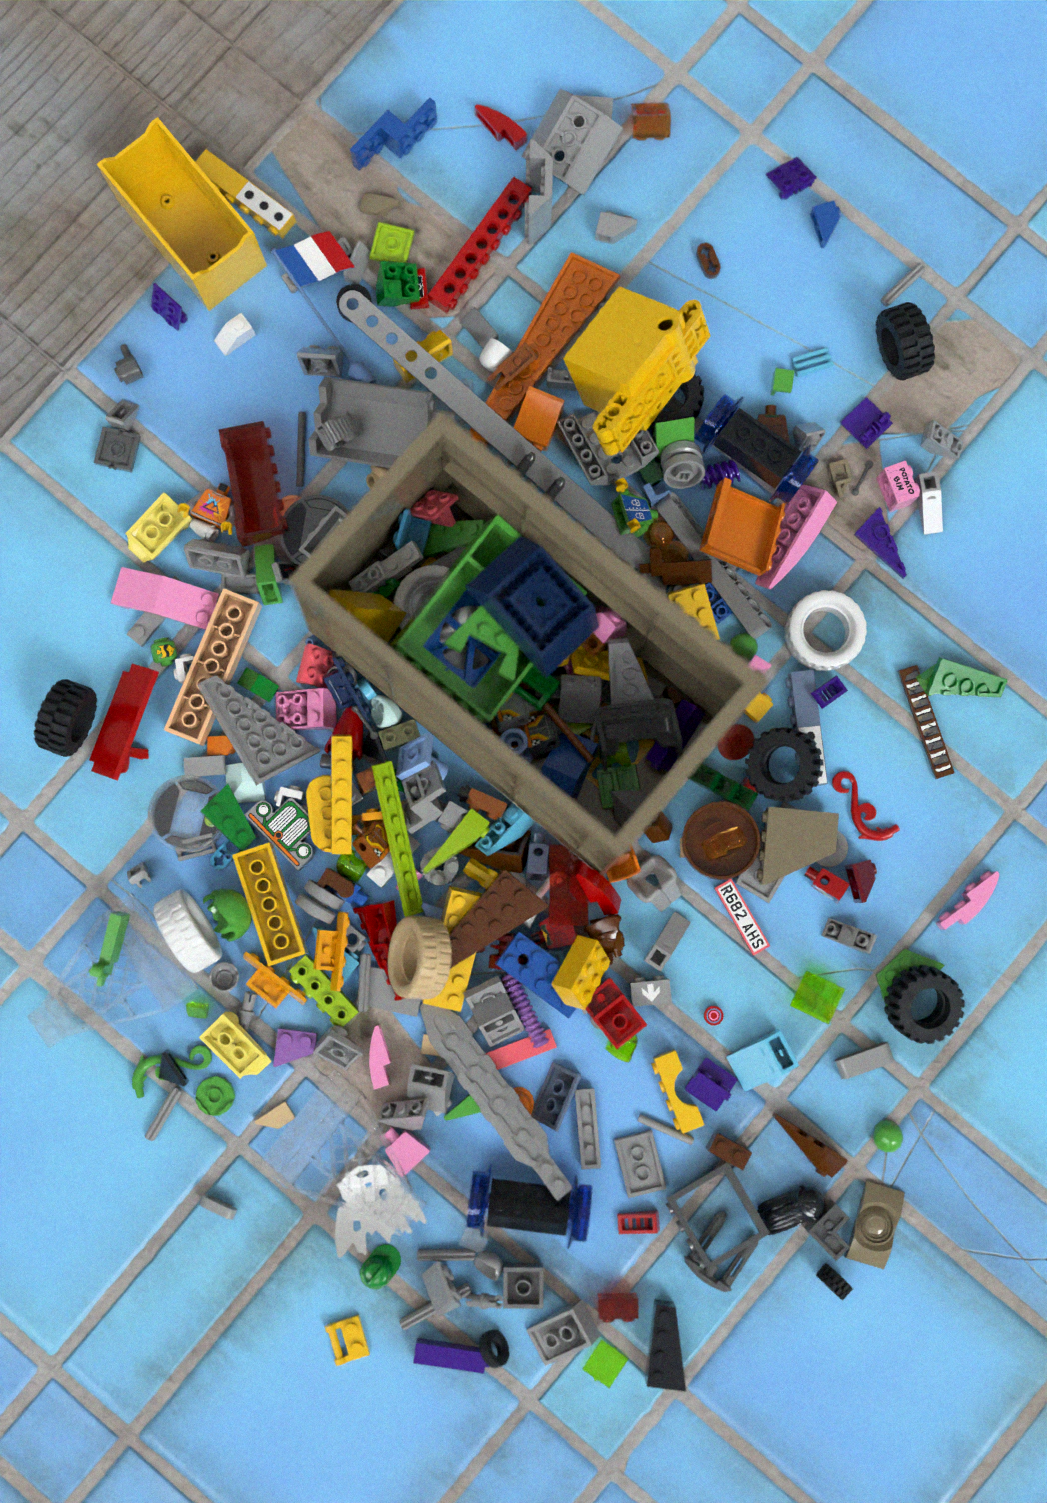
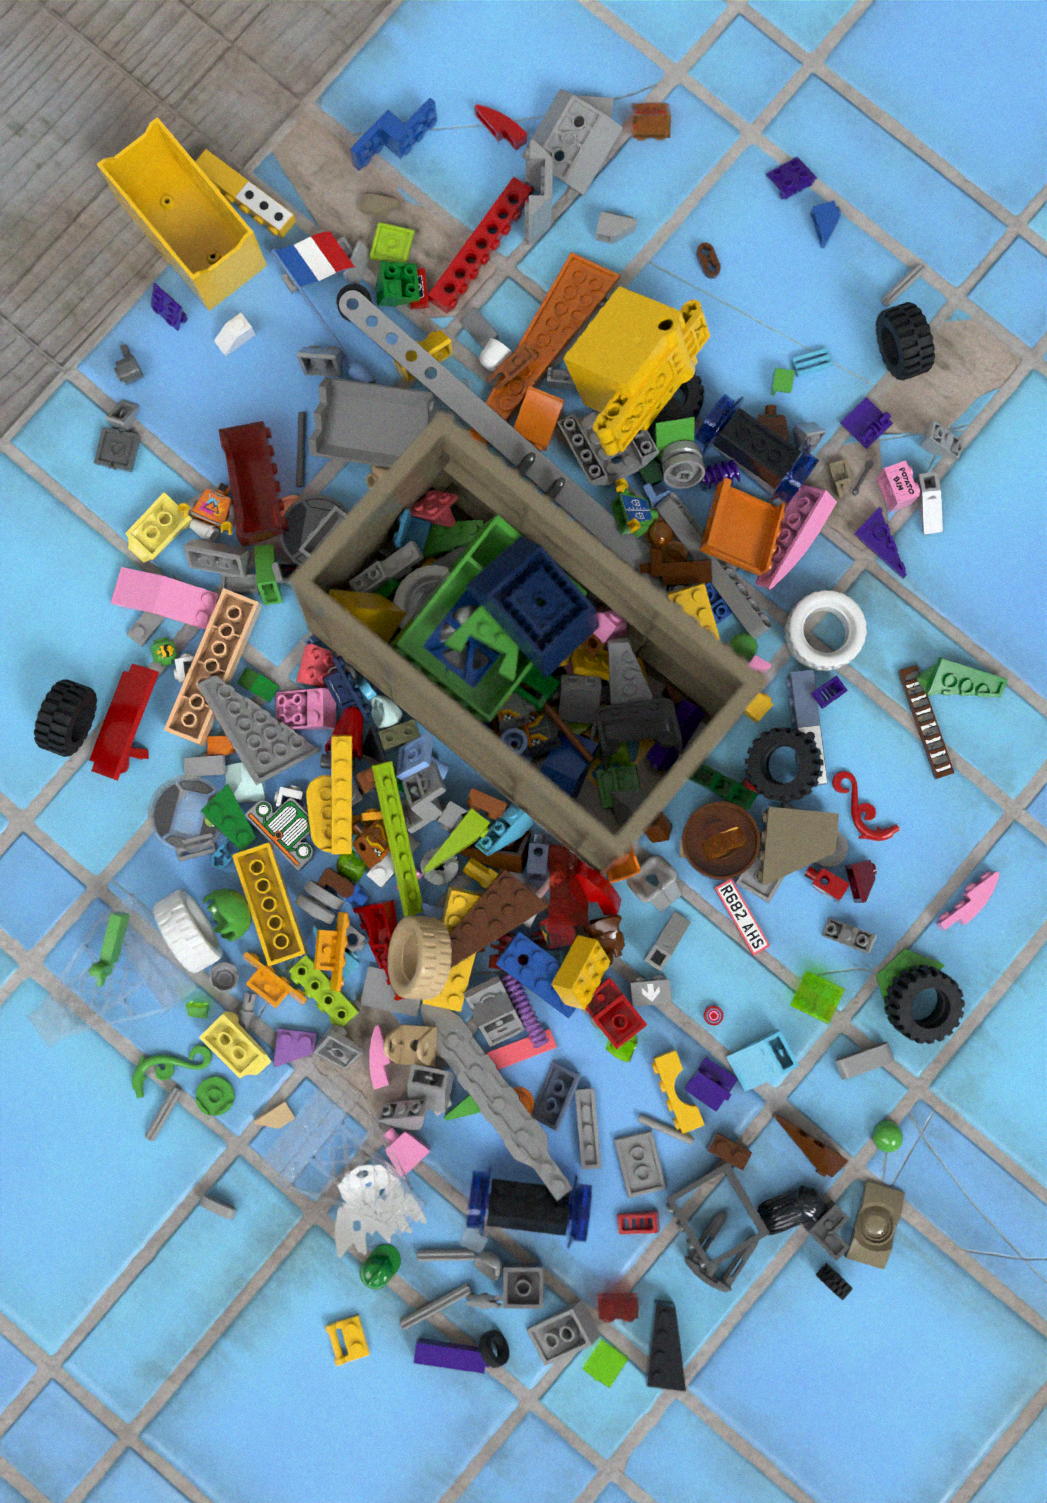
(138, 873): light grey tile -> none
(171, 1070): black slope -> none
(337, 430): light grey brick -> none
(364, 980): light grey axle -> none
(374, 735): dark grey hinge -> none
(402, 1045): none -> tan hose
(441, 1288): light grey slope -> none
(464, 793): dark grey plate -> none
(736, 742): clear red piece -> none

